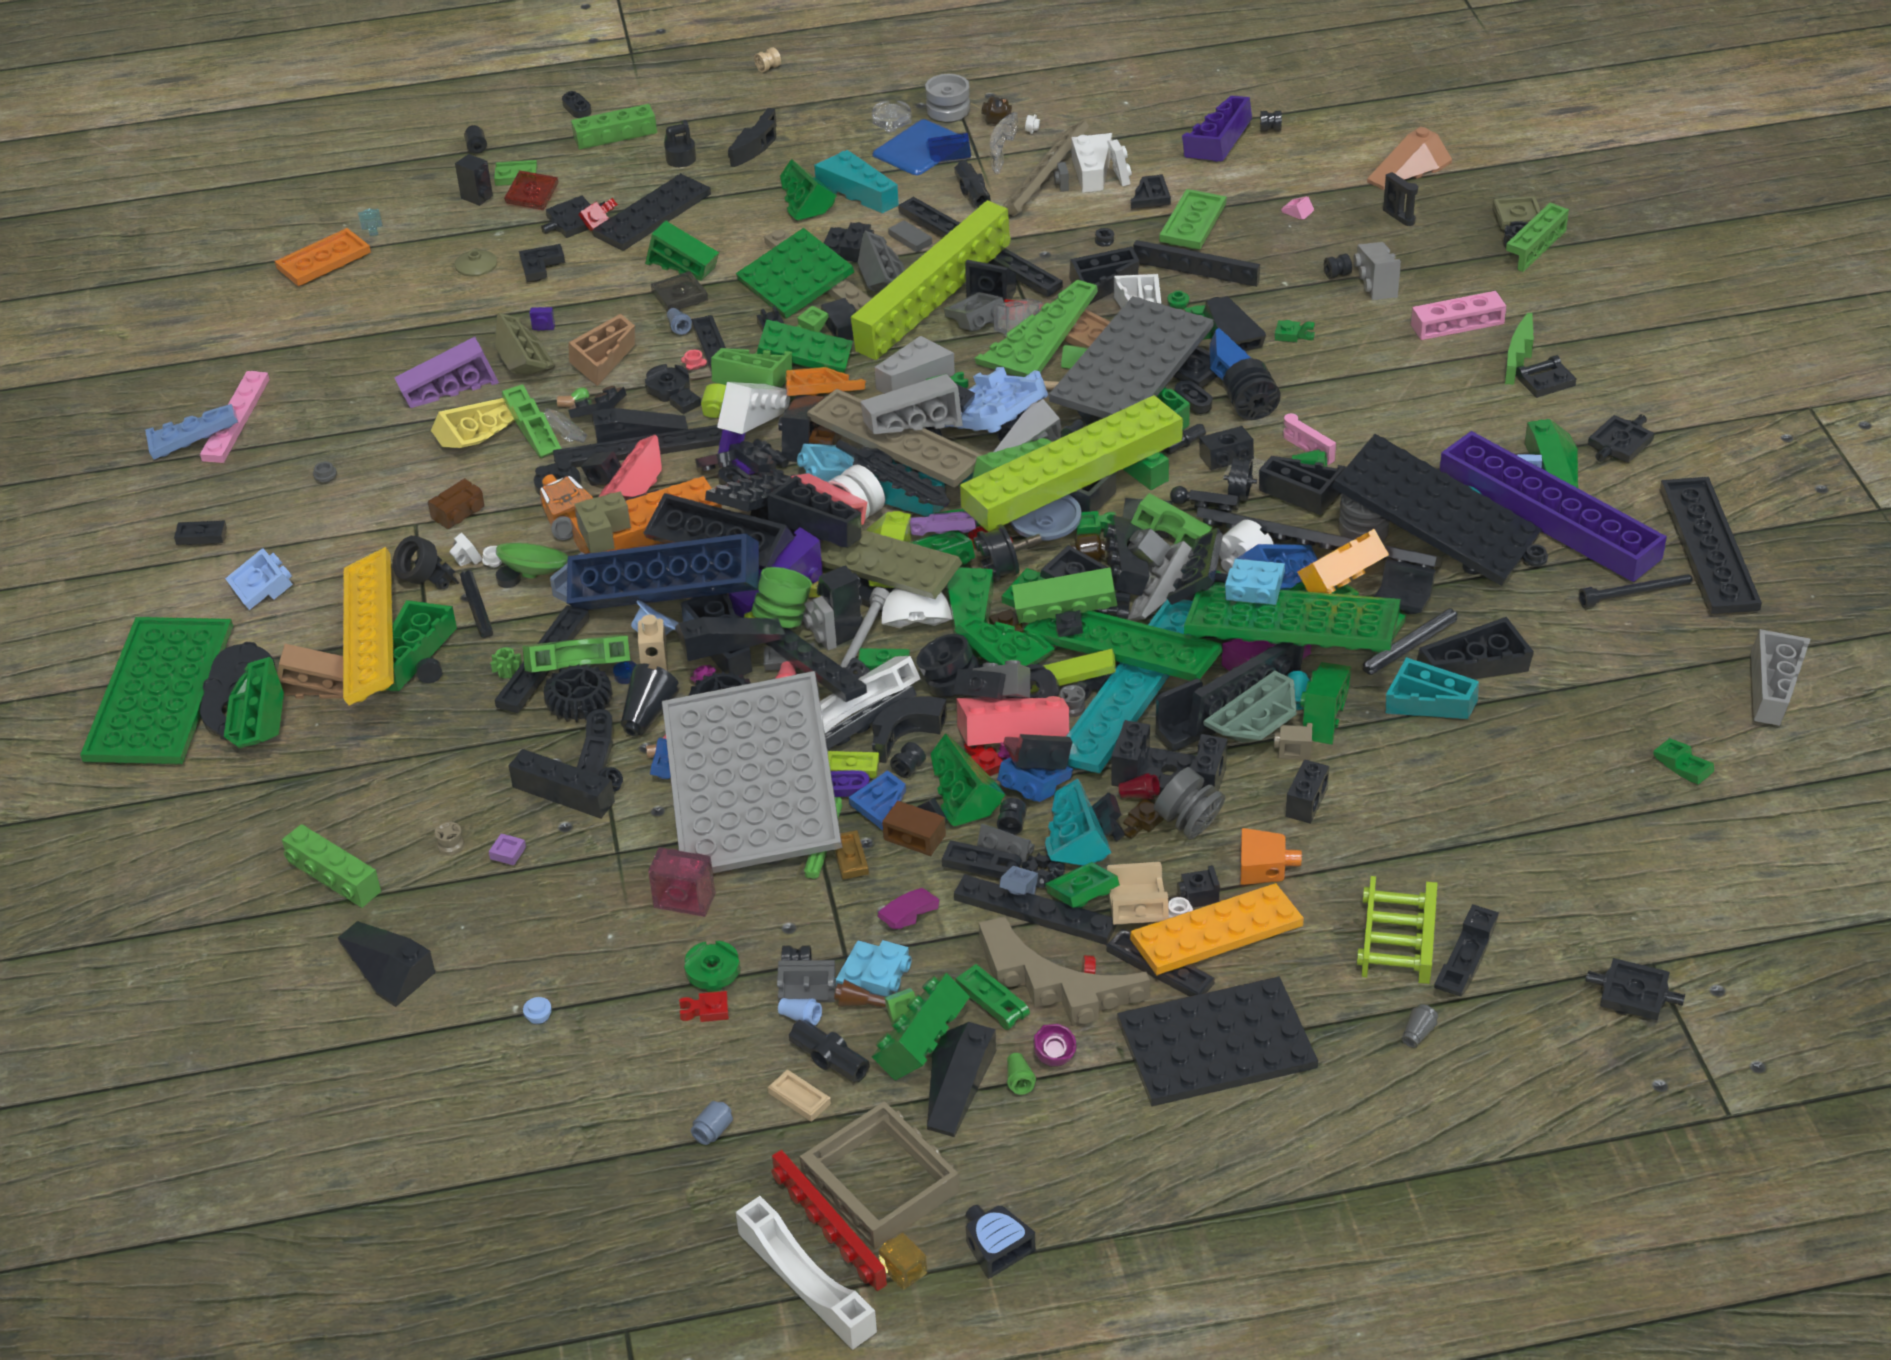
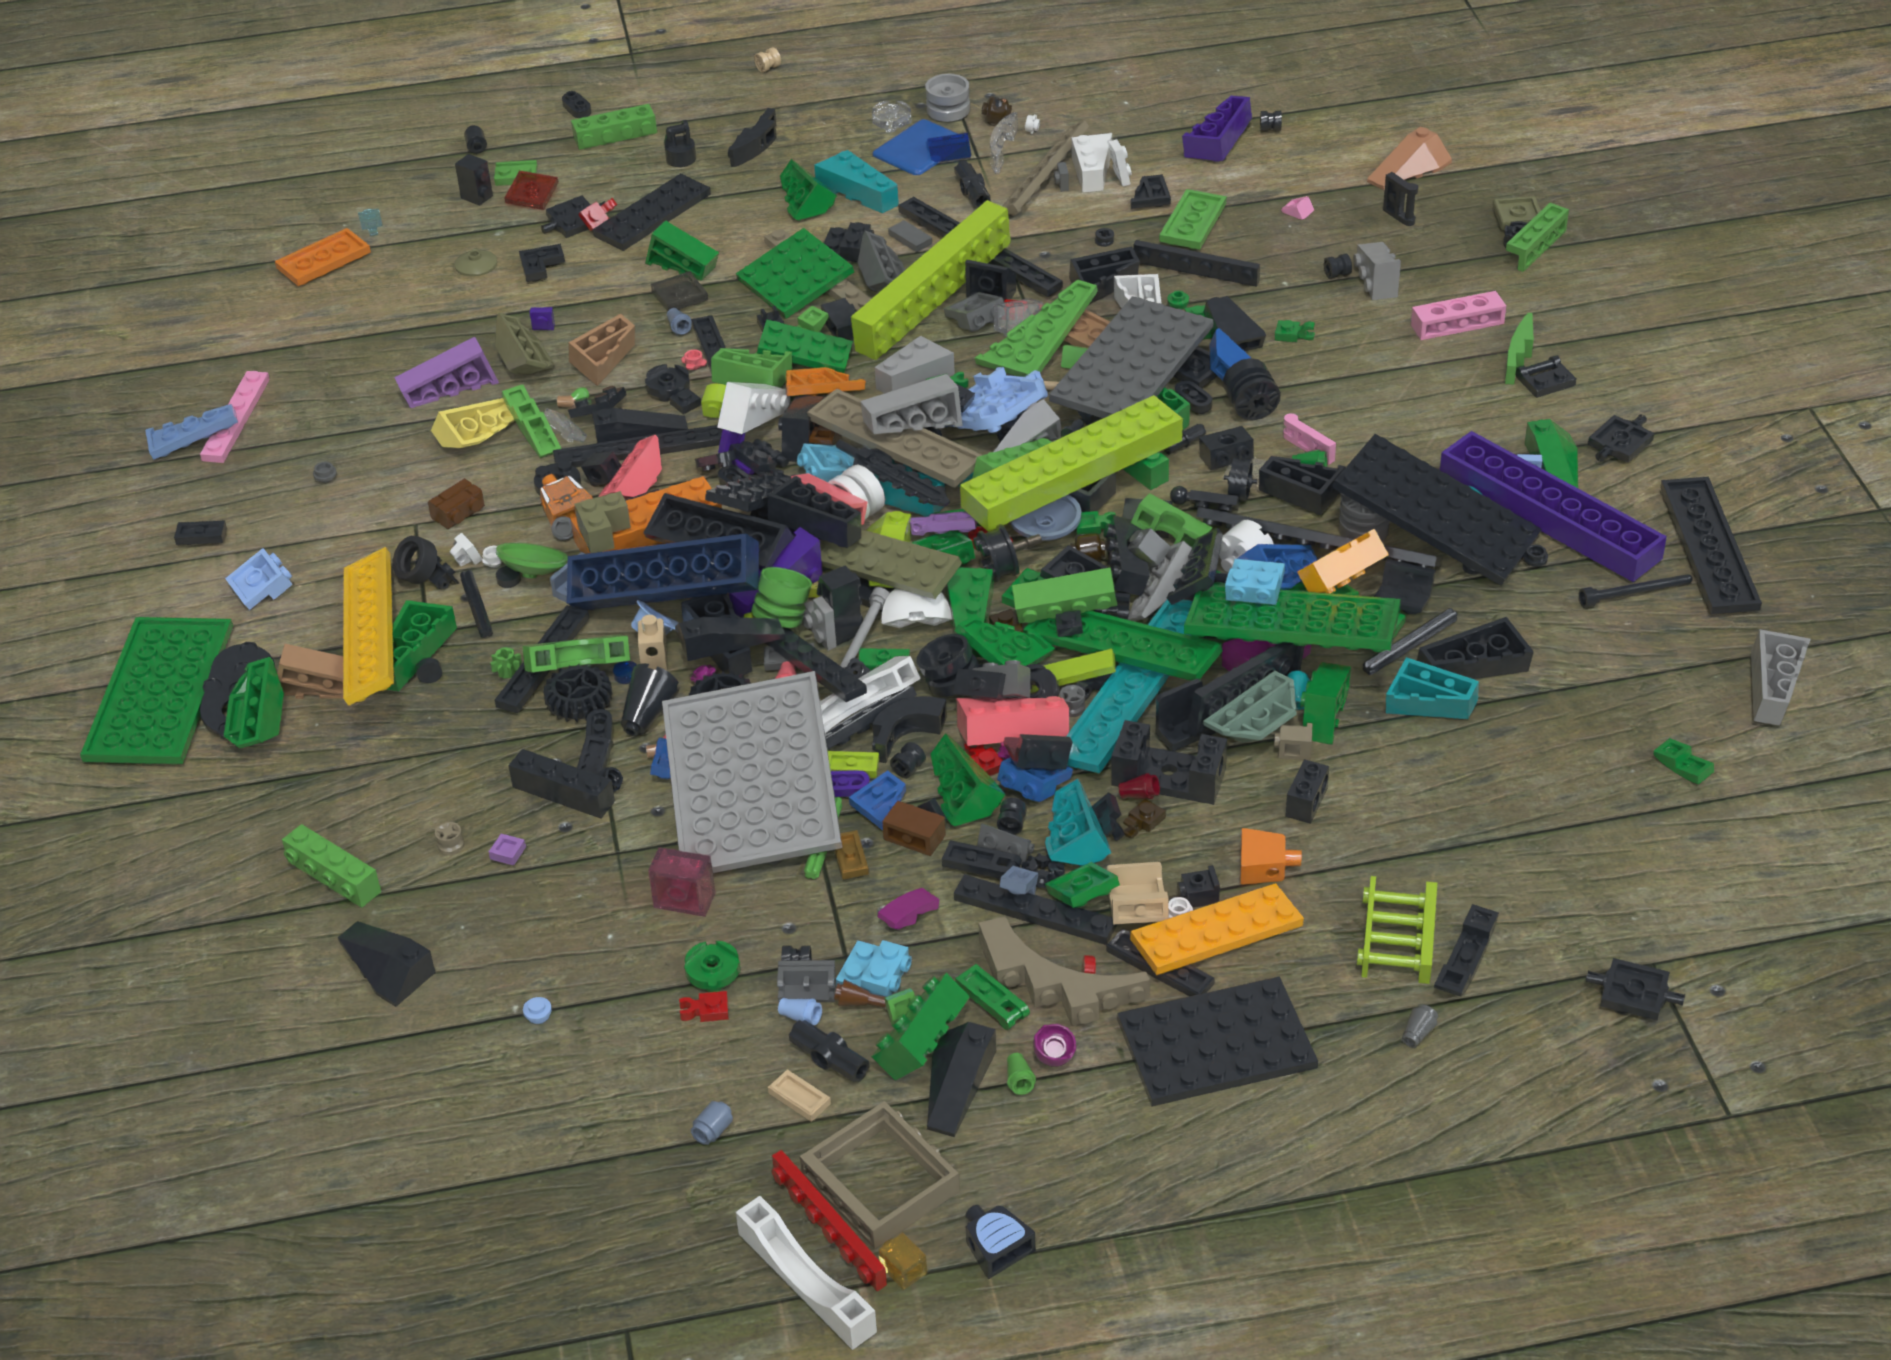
(1189, 803): dark grey wheel -> none

